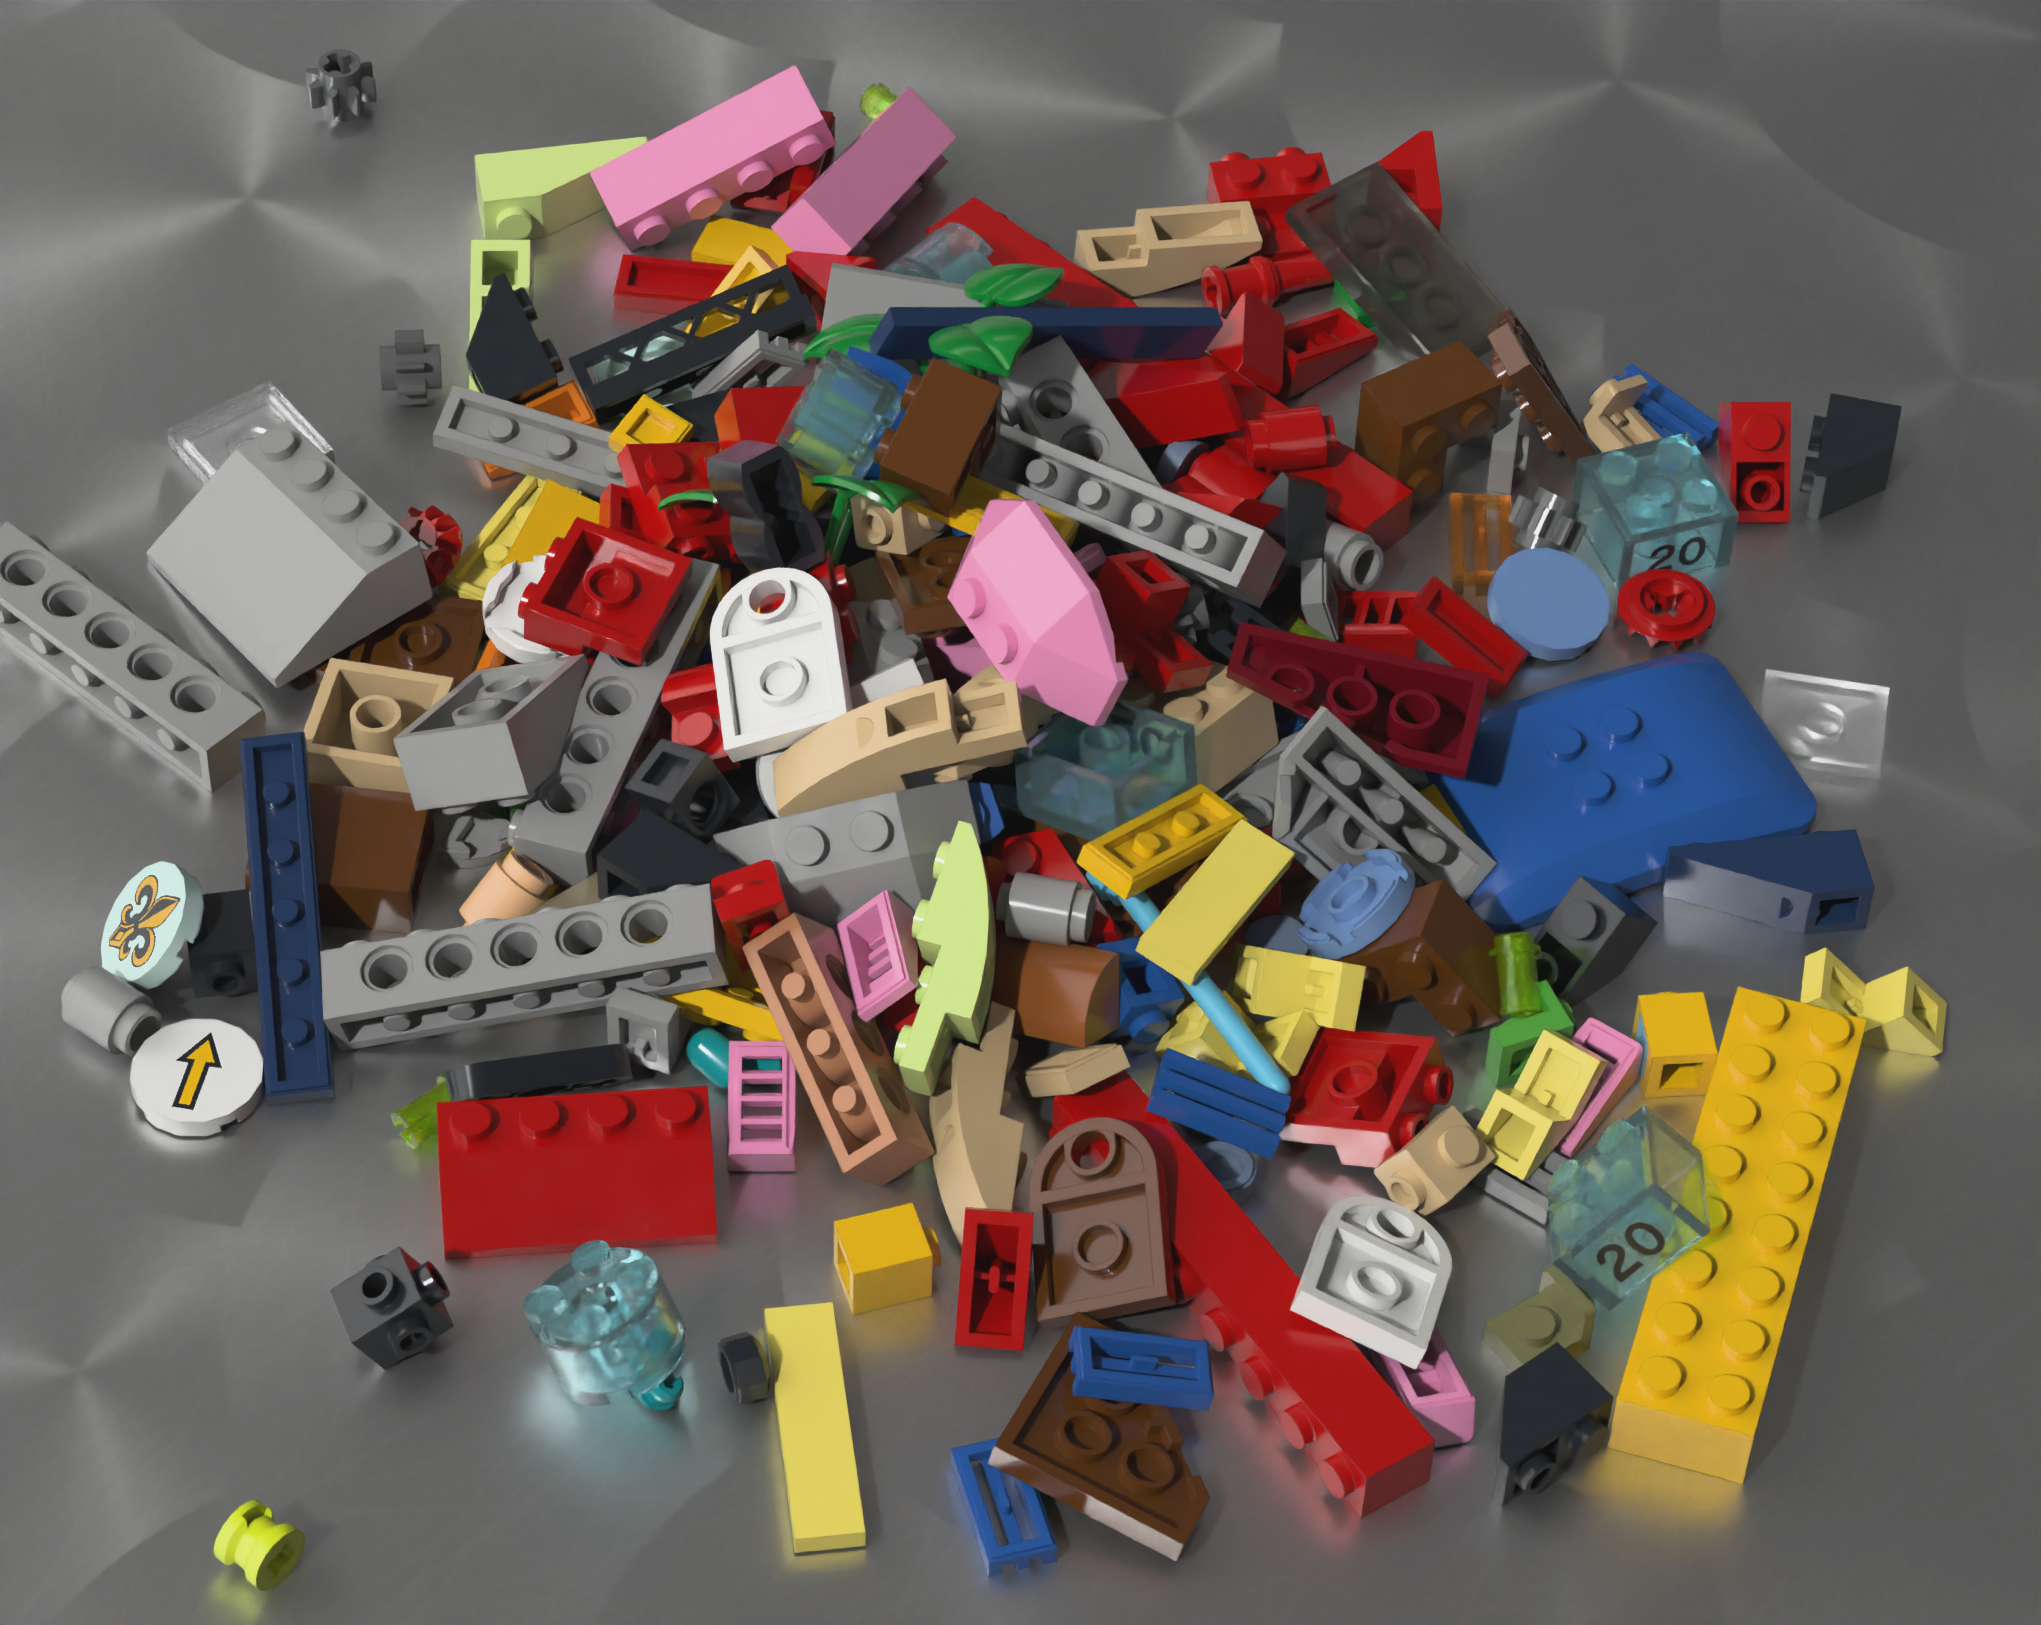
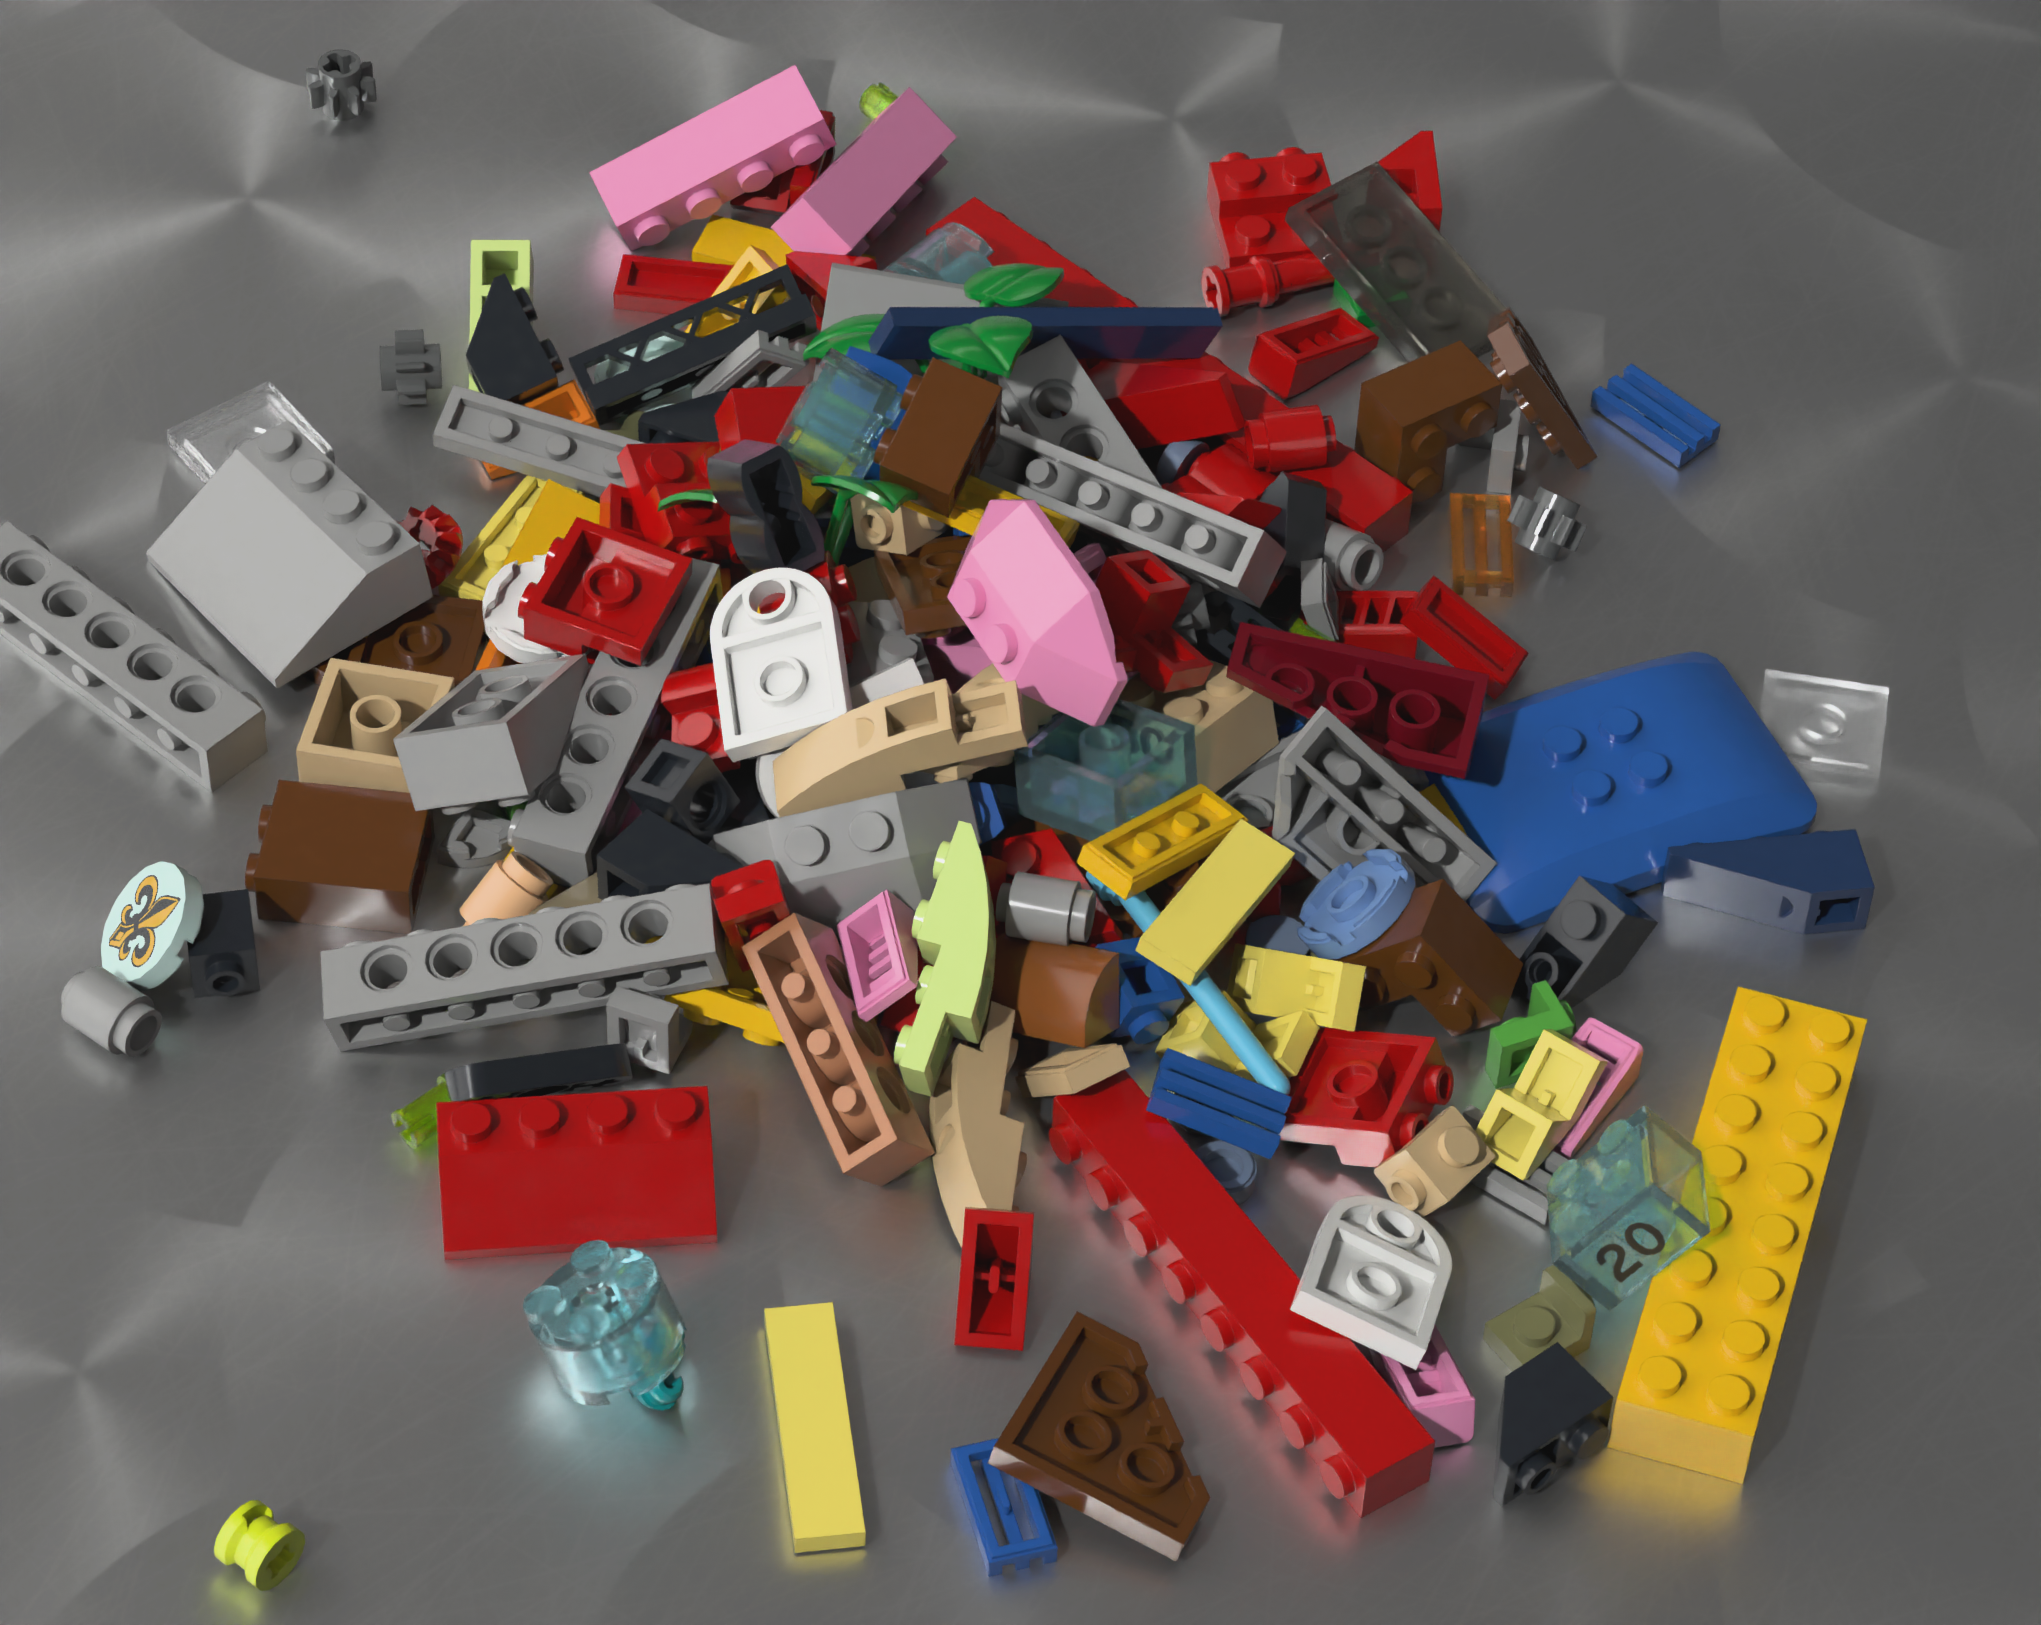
(197, 1077): white tile -> none
(286, 918): dark blue tile -> none
(393, 1307): black brick -> none
(543, 188): yellowish green slope -> none
(648, 424): yellow tile -> none
(710, 1055): teal arm -> none
(744, 1367): black tile -> none
(761, 1153): bright pink slope -> none
(885, 1258): yellow brick -> none
(1100, 1229): reddish brown tile -> none
(1141, 1377): blue tile -> none
(1168, 246): tan slope -> none
(1252, 342): red slope -> none
(1517, 974): clear neon green pin -> none
(1548, 603): medium blue tile -> none
(1613, 419): tan bracket -> none
(1654, 509): clear light blue brick -> none
(1665, 591): red gear -> none
(1675, 1044): yellow brick -> none
(1756, 459): red slope -> none
(1854, 453): black slope -> none
(1898, 1007): light yellow slope -> none

